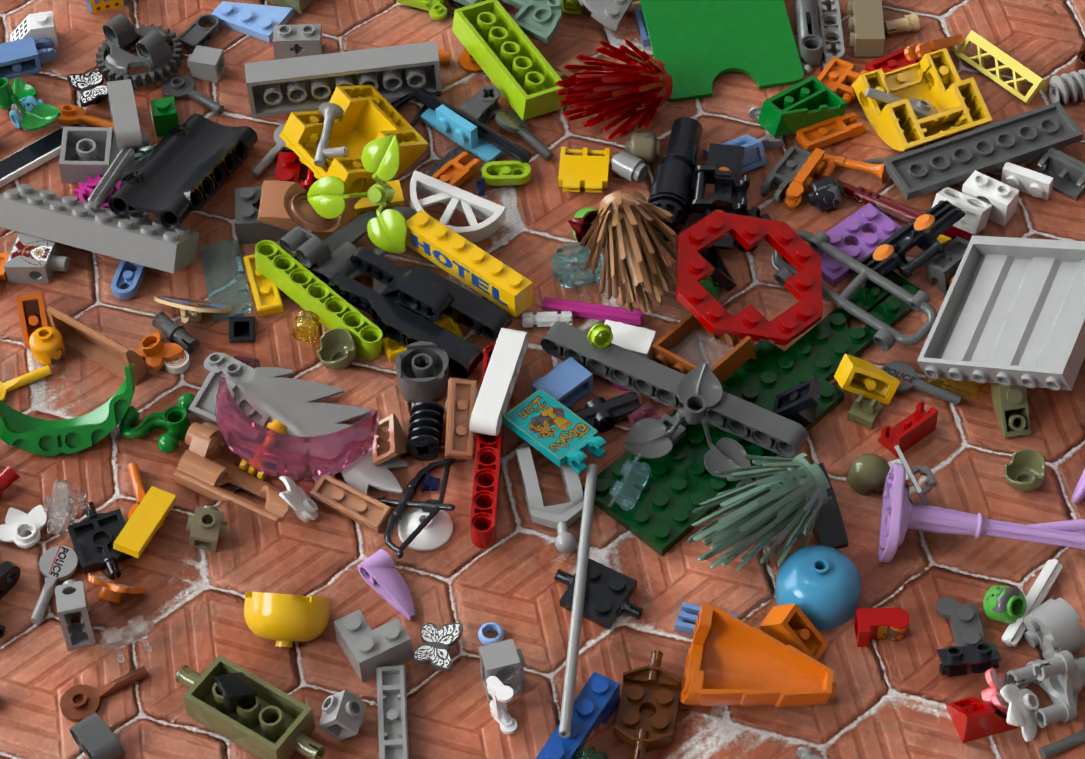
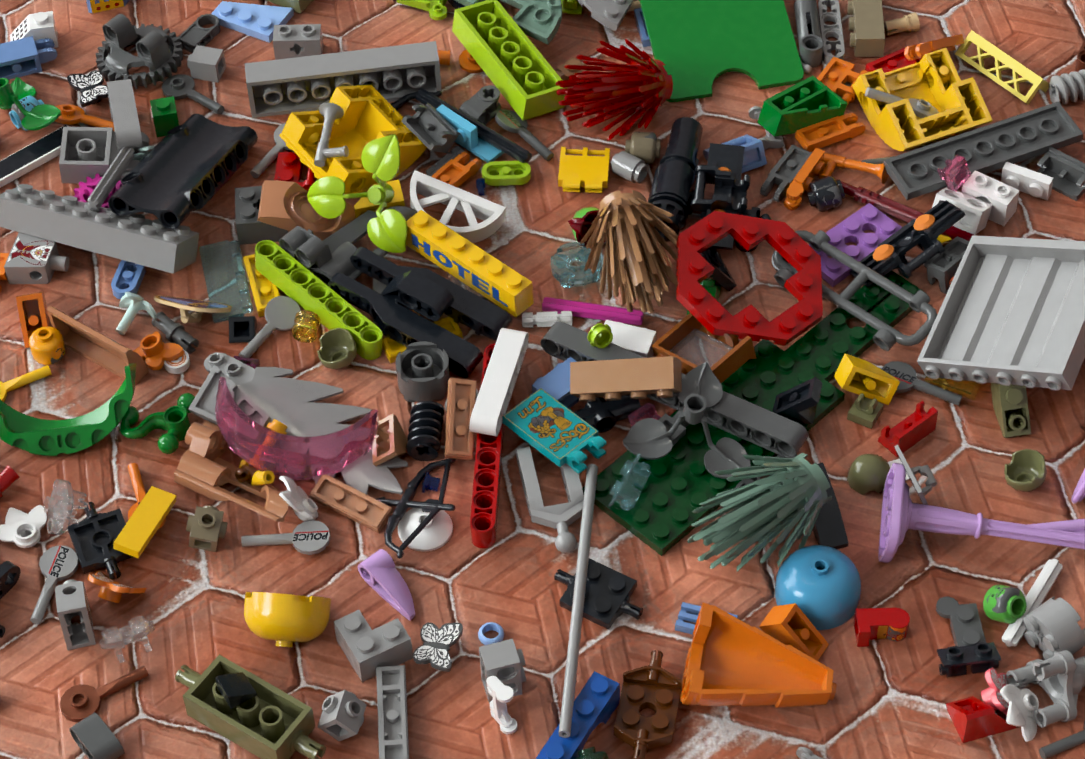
(134, 304): none -> light aqua plant
(254, 476): none -> arm
(280, 316): none -> light grey piece
(306, 538): none -> light grey piece
(431, 128): none -> dark grey hinge
(625, 377): none -> medium nougat brick
(955, 172): none -> clear pink tile

